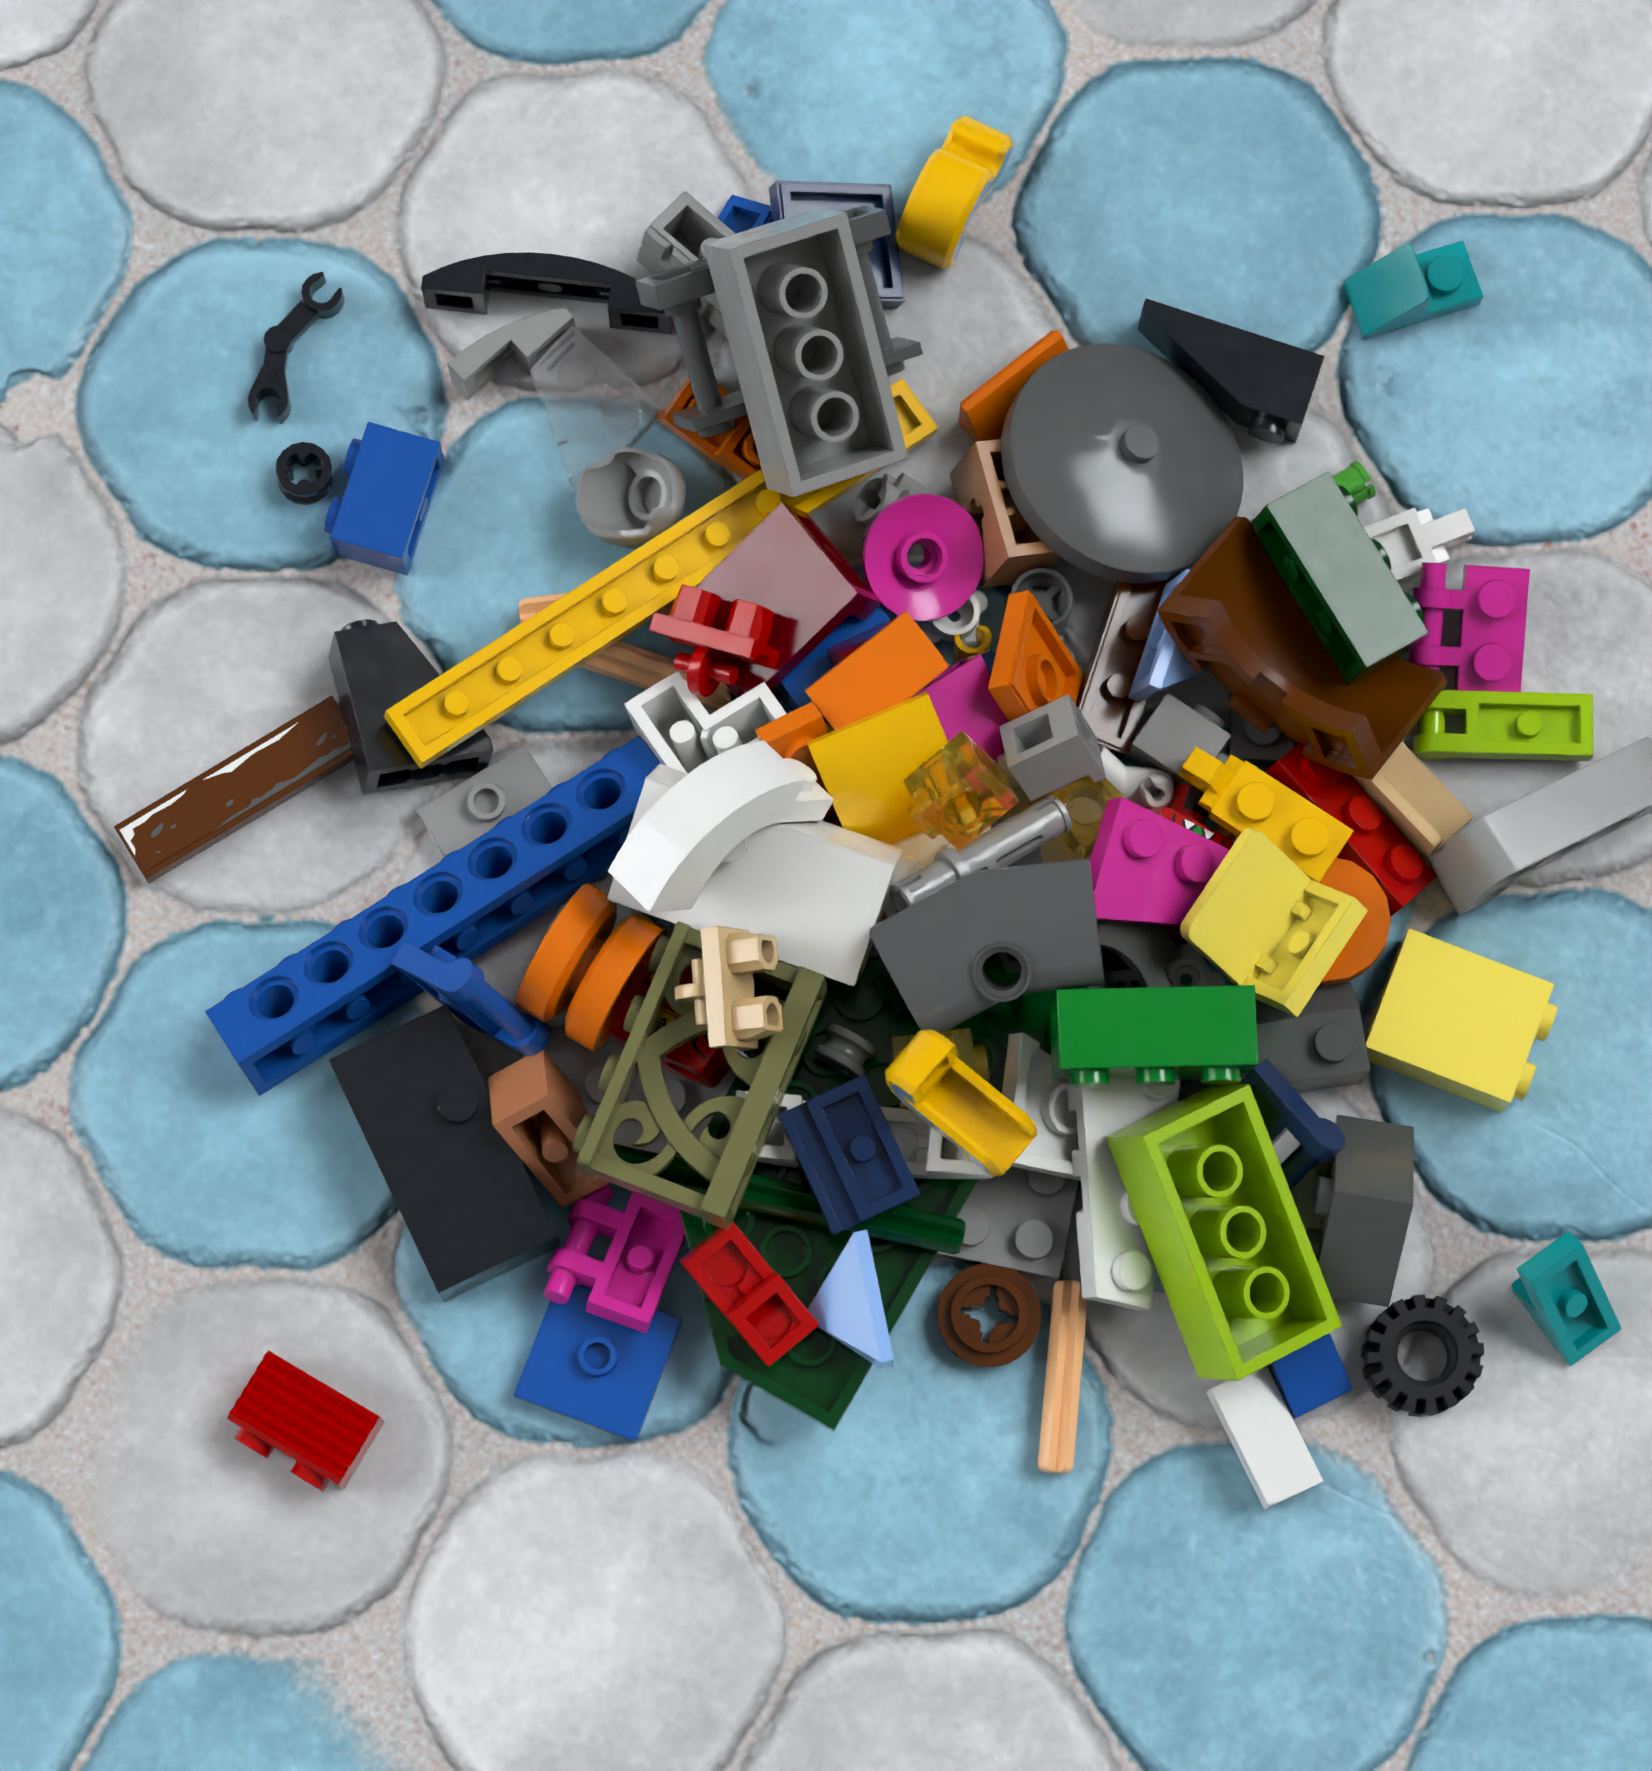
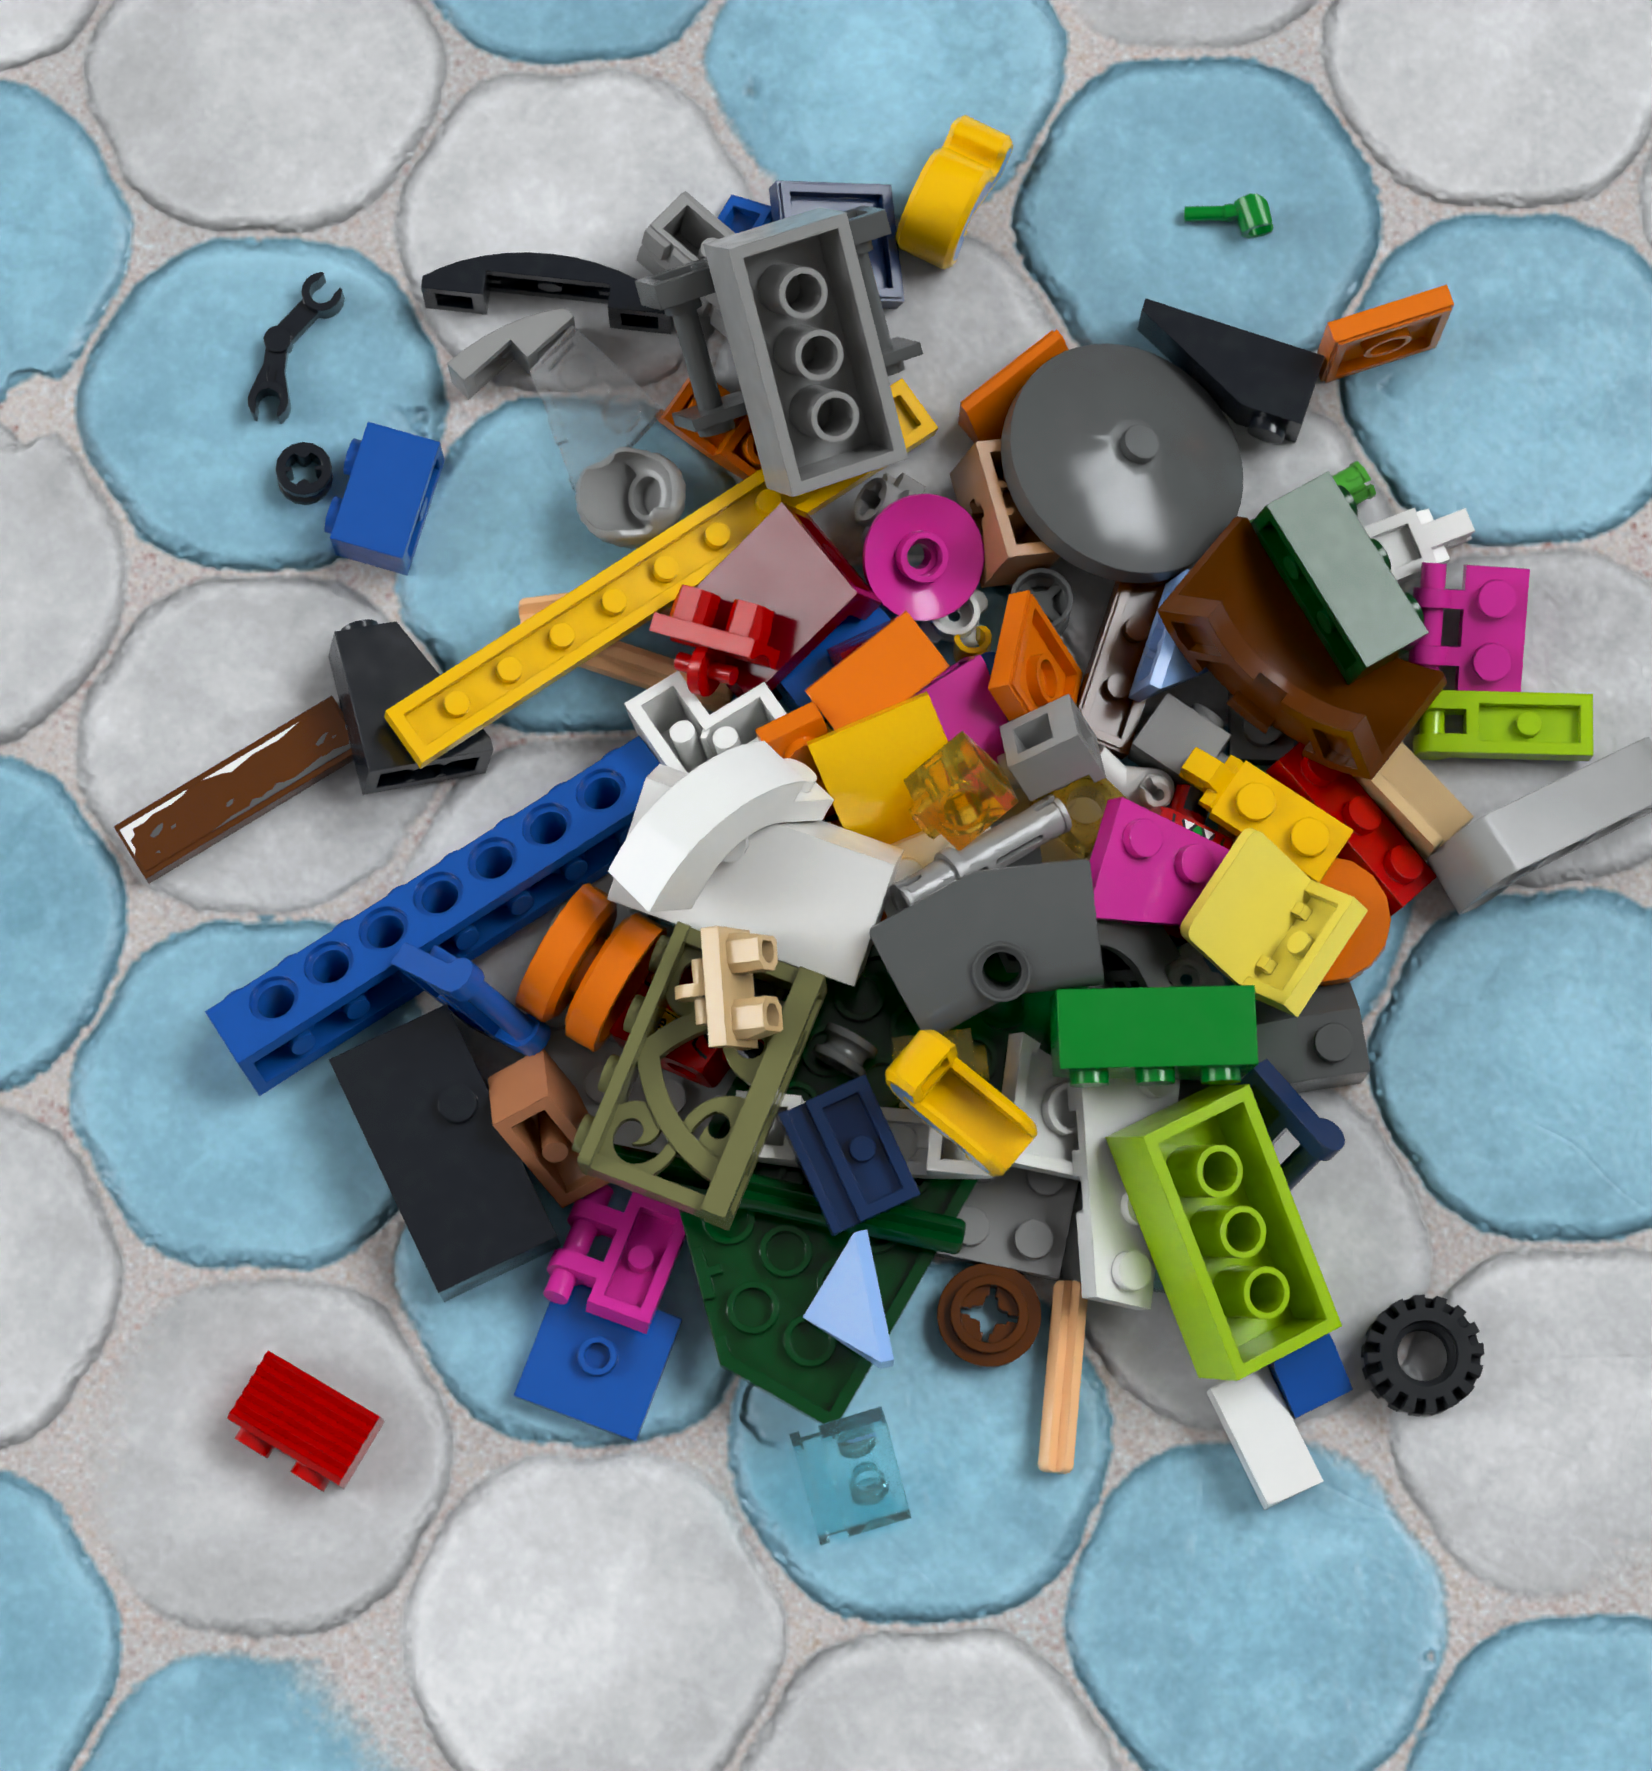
(484, 800): light grey plate -> none
(749, 1293): red slope -> none
(851, 1475): none -> clear light blue plate
(1250, 211): none -> green hand
(1364, 1209): dark grey brick -> none
(1384, 333): none -> orange tile
(1412, 288): teal slope -> none
(1459, 1021): light yellow brick -> none
(1566, 1298): teal slope -> none

